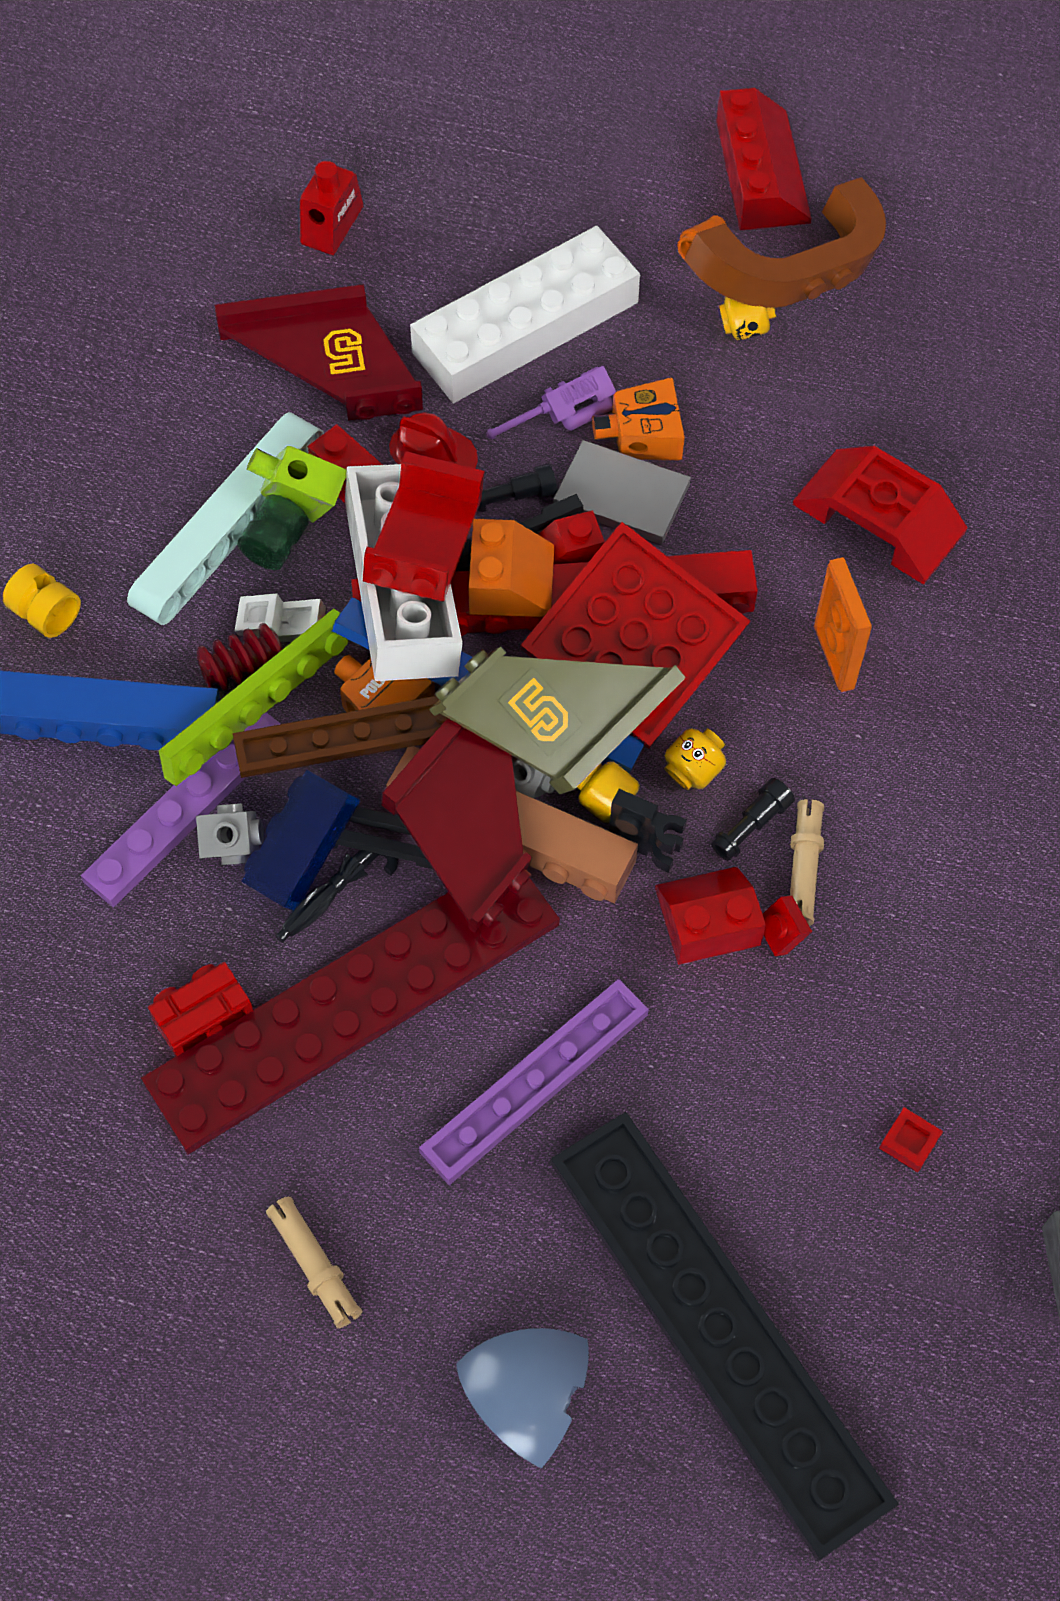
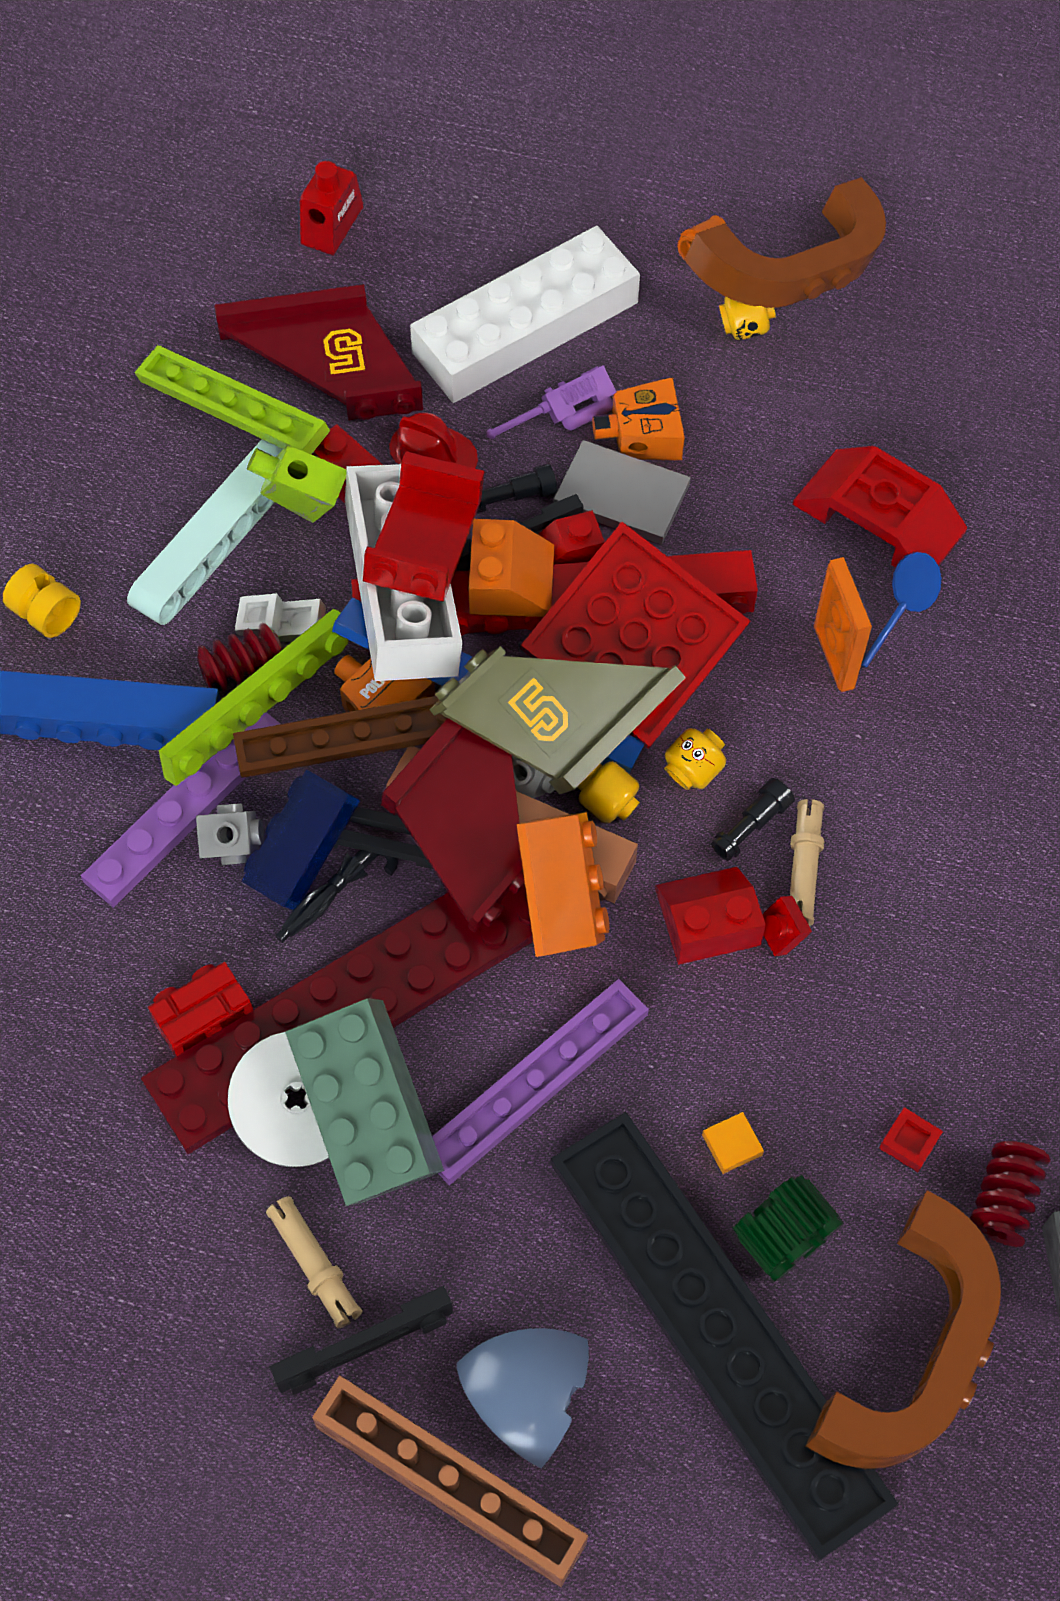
(231, 401): none -> lime plate
(259, 1107): none -> white piece
(272, 532): clear green wheel -> none
(364, 1101): none -> sand green brick
(423, 1313): none -> black container
(450, 1481): none -> nougat brick
(562, 883): none -> orange slope
(643, 824): black plate -> none
(732, 1143): none -> light orange tile
(761, 161): red slope -> none
(787, 1226): none -> dark green brick
(914, 587): none -> blue piece
(969, 1269): none -> dark orange arch
(1006, 1190): none -> dark red piece

